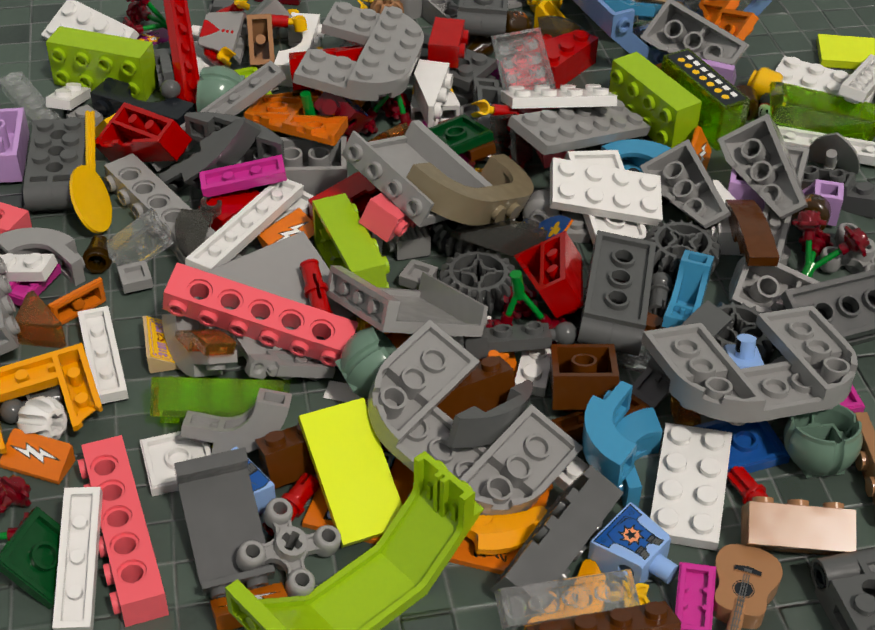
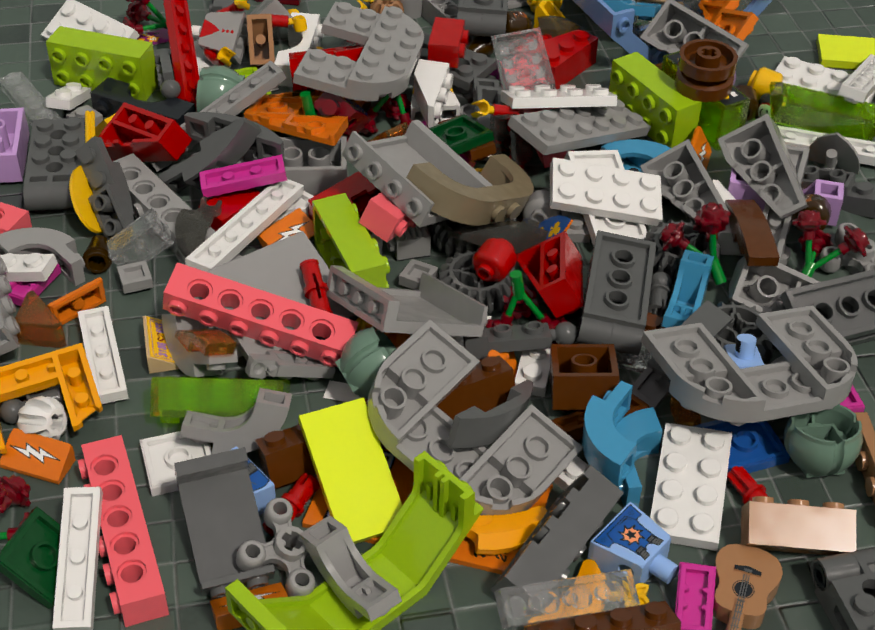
(111, 193): none -> dark grey slope
(347, 572): none -> light grey arch
(494, 259): none -> red head
(706, 70): none -> reddish brown wheel
(708, 221): none -> dark red plant

